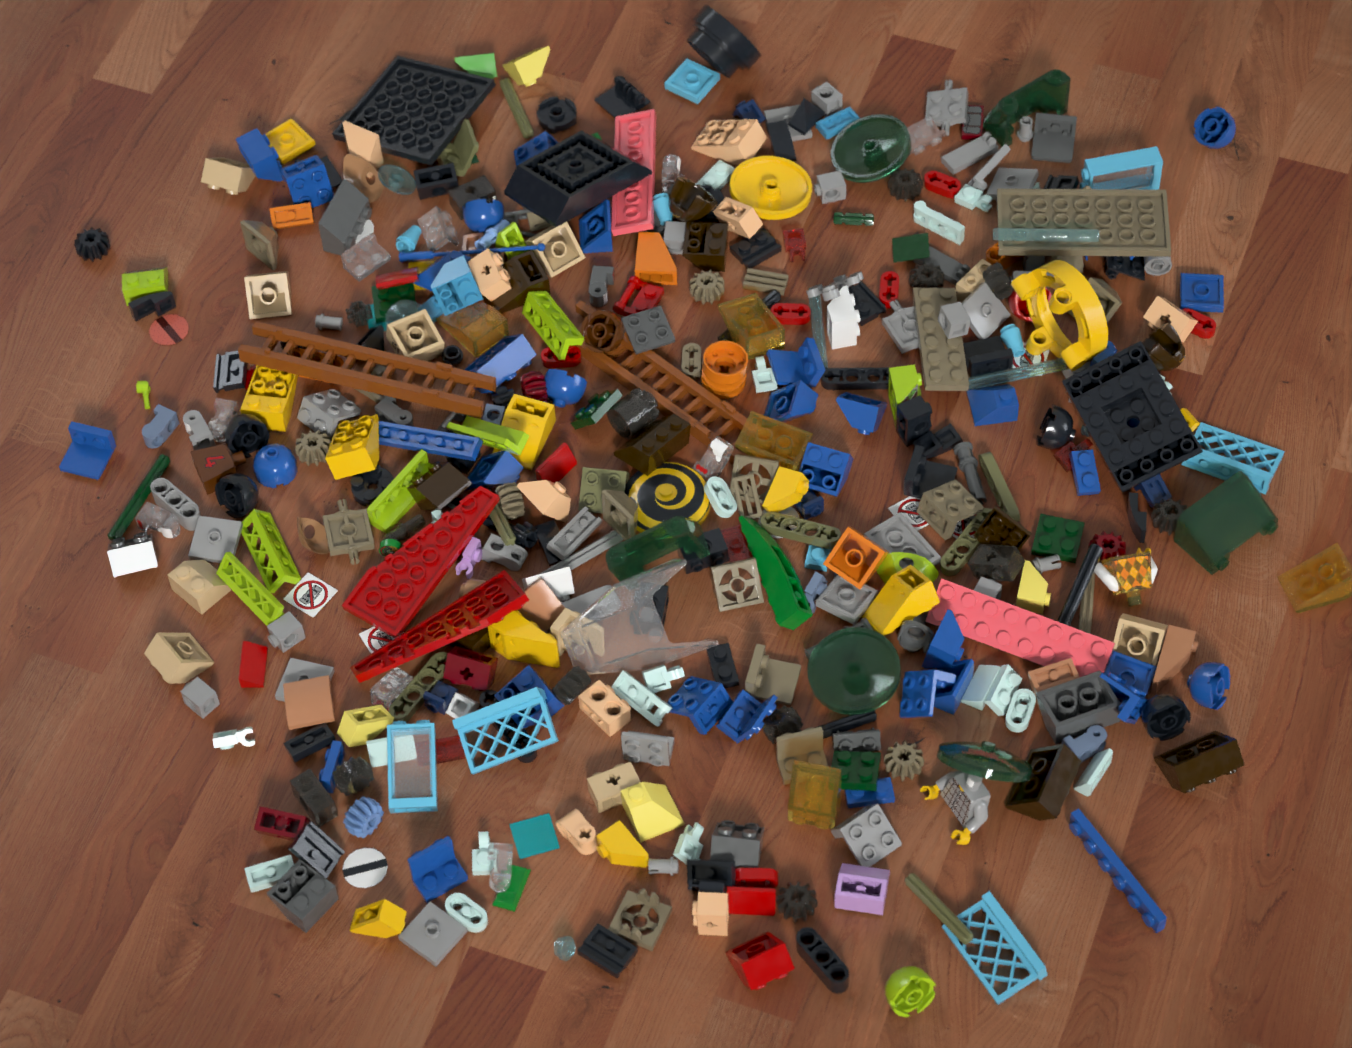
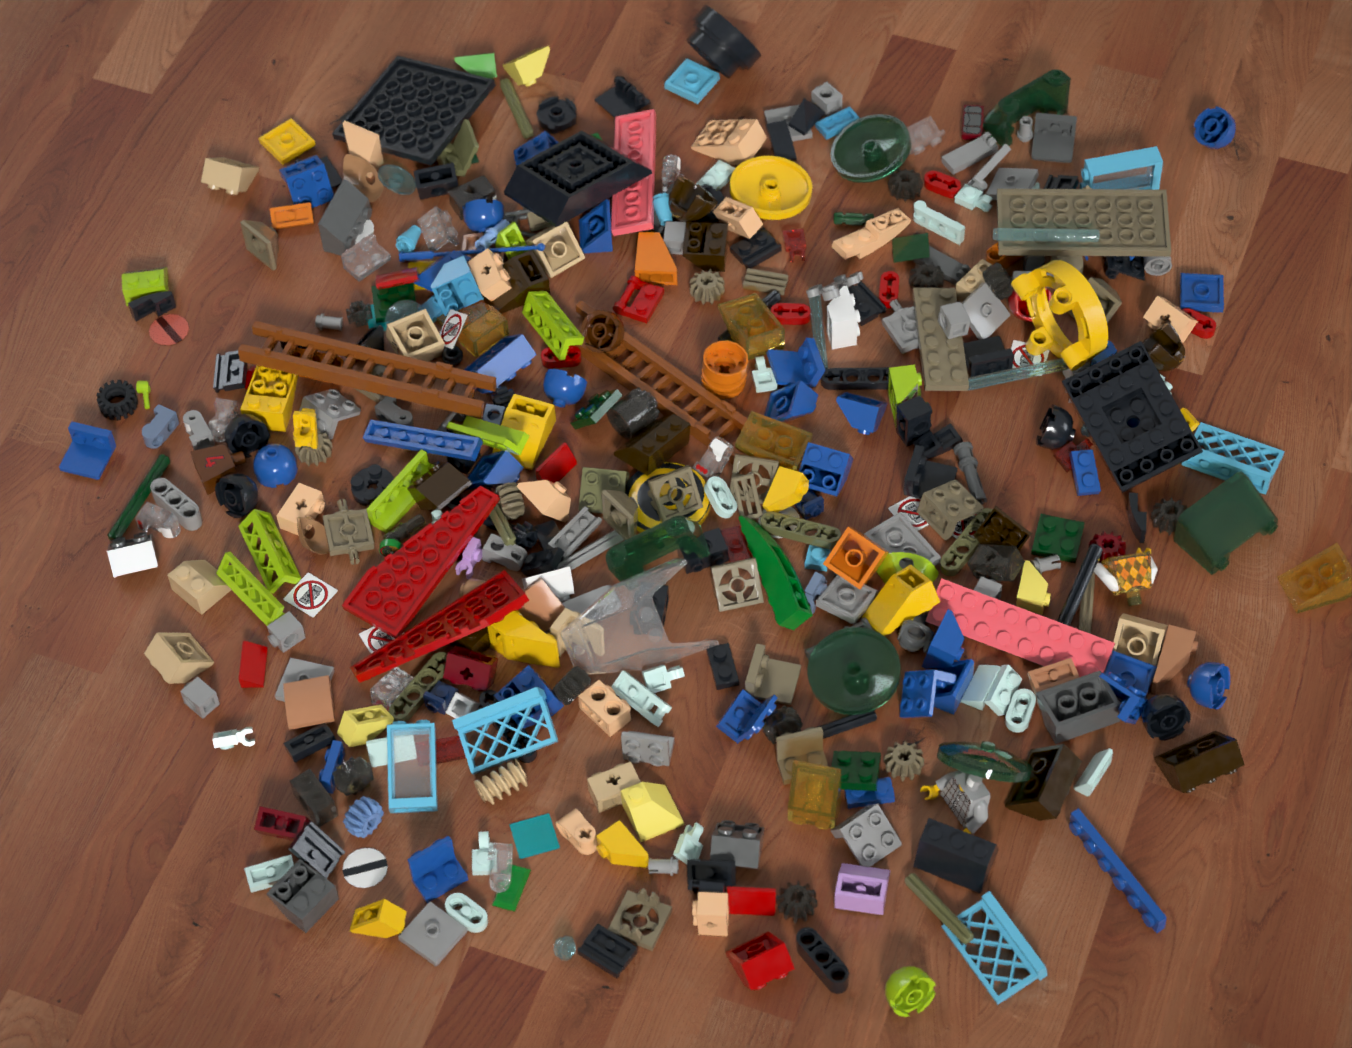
(92, 244): black gear -> none
(117, 409): none -> black tyre
(214, 538): light grey plate -> none
(259, 155): blue slope -> none
(268, 294): tan slope -> none
(302, 503): none -> light nougat brick
(308, 435): none -> yellow hips
(354, 447): yellow slope -> none
(452, 328): none -> sticker
(501, 782): none -> tan piece
(534, 386): dark red gear -> none
(542, 561): none -> black plate
(599, 281): dark grey leg -> none
(648, 329): dark grey bracket -> none
(688, 478): none -> dark tan piece
(696, 361): dark tan beam -> none
(701, 701): blue bracket -> none
(749, 110): dark blue bracket -> none
(756, 877): red beam -> none
(830, 187): light grey brick -> none
(858, 741): dark grey hinge -> none
(874, 235): none -> light nougat slope
(947, 106): light grey plate -> none
(955, 855): none -> black slope
(993, 404): blue slope -> none
(998, 485): olive beam -> none
(1012, 339): medium azure cone -> none
(1088, 743): sand blue leg -> none
(1154, 490): dark blue bracket -> none

